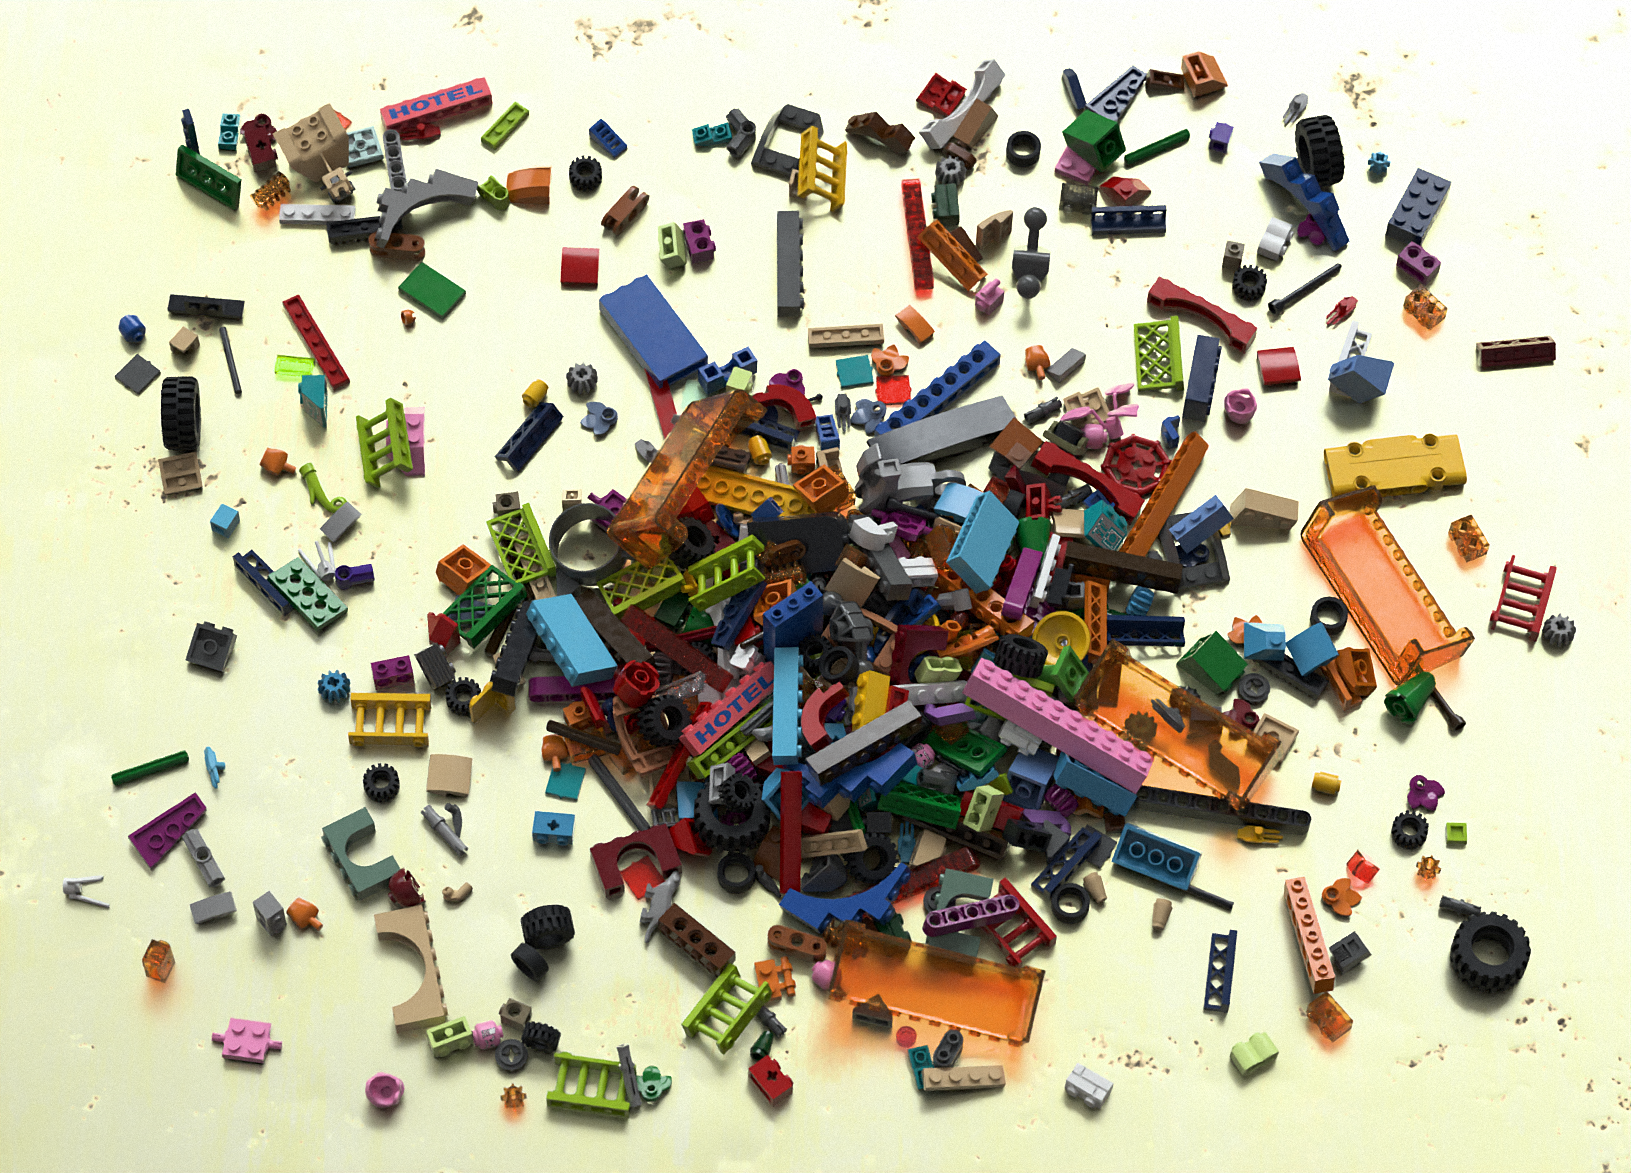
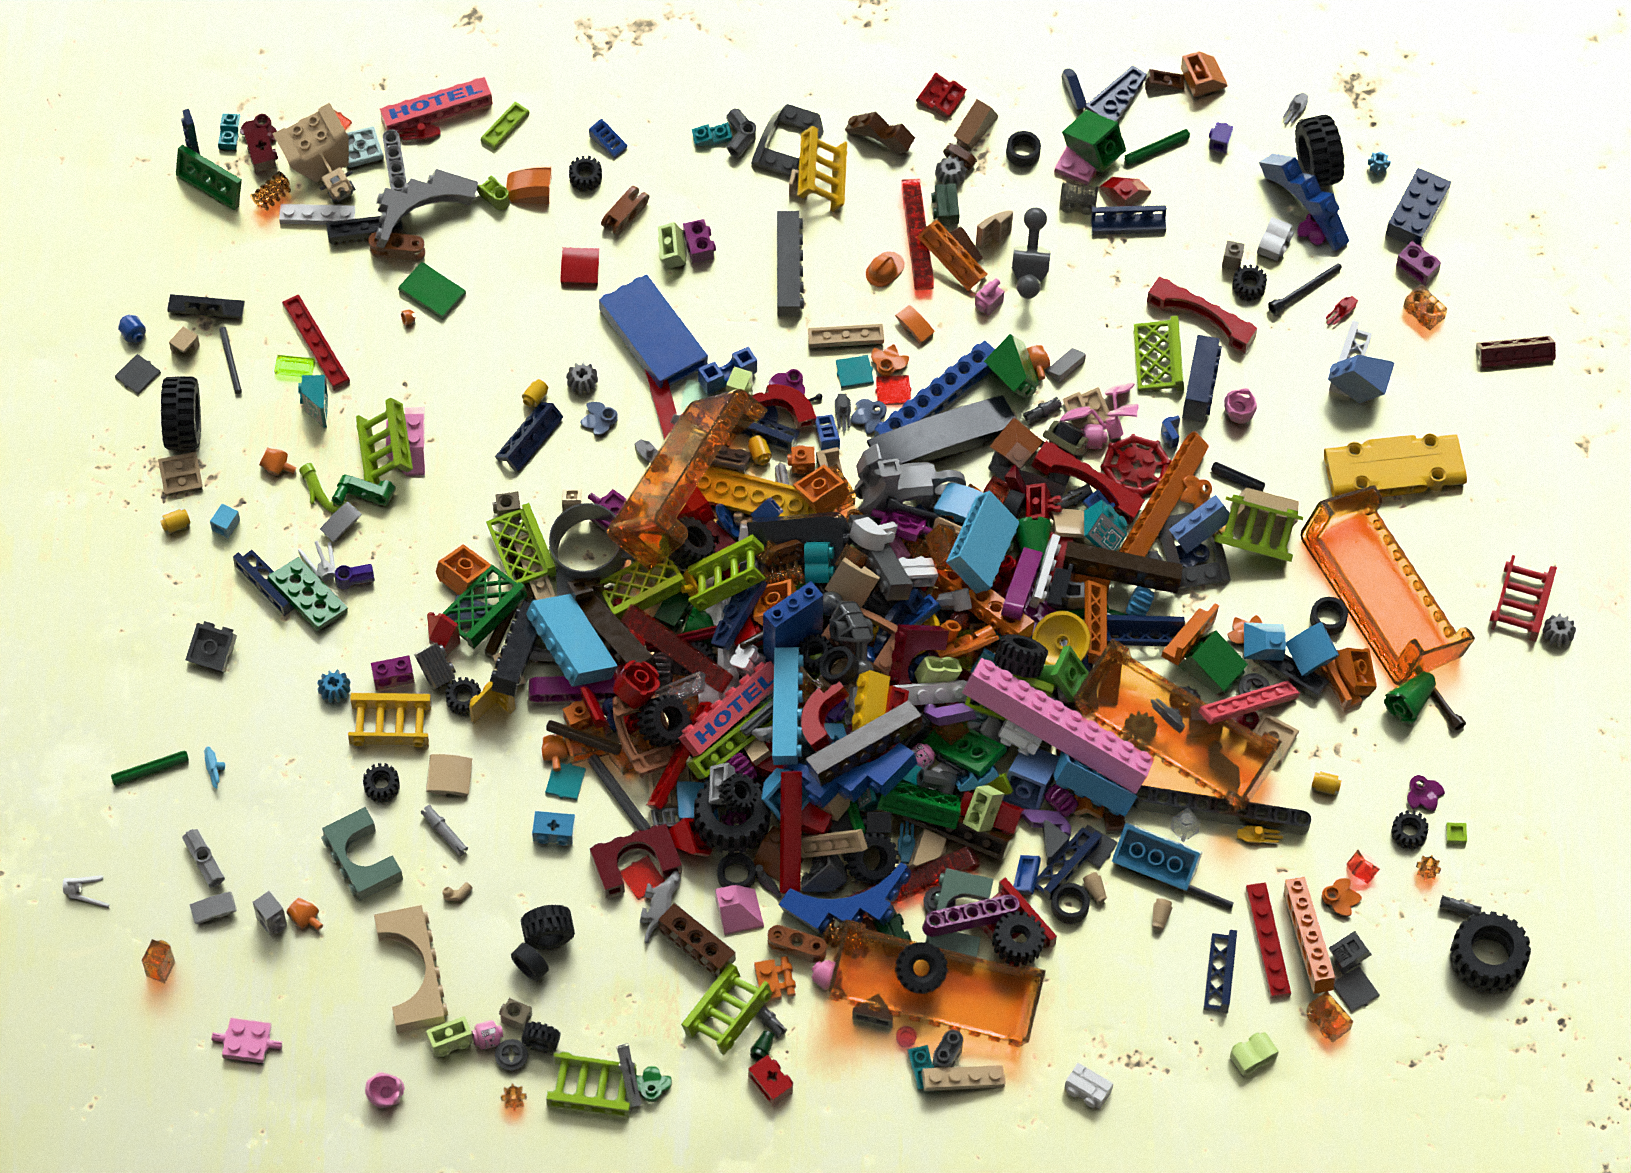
(164, 831): magenta wing -> none
(175, 521): none -> yellow brick
(375, 493): none -> green beam
(405, 889): dark red cylinder -> none
(457, 817): dark grey bar -> none
(582, 588): none -> dark brown plate
(738, 909): none -> bright pink slope
(818, 562): none -> teal brick
(884, 268): none -> orange piece
(935, 975): none -> black tyre
(987, 78): white arch -> none
(1014, 366): none -> green slope
(1017, 951): none -> black tyre
(1026, 835): black brick -> none
(1027, 874): none -> blue tile
(1185, 825): none -> clear brick
(1190, 634): none -> orange fence
(1194, 491): none -> orange plate
(1238, 476): none -> black axle
(1248, 702): none -> coral tile
(1268, 940): none -> red plate
(1278, 365): red slope -> none
(1280, 552): none -> lime fence
(1355, 989): none -> dark grey piece
(1472, 536): clear orange brick -> none

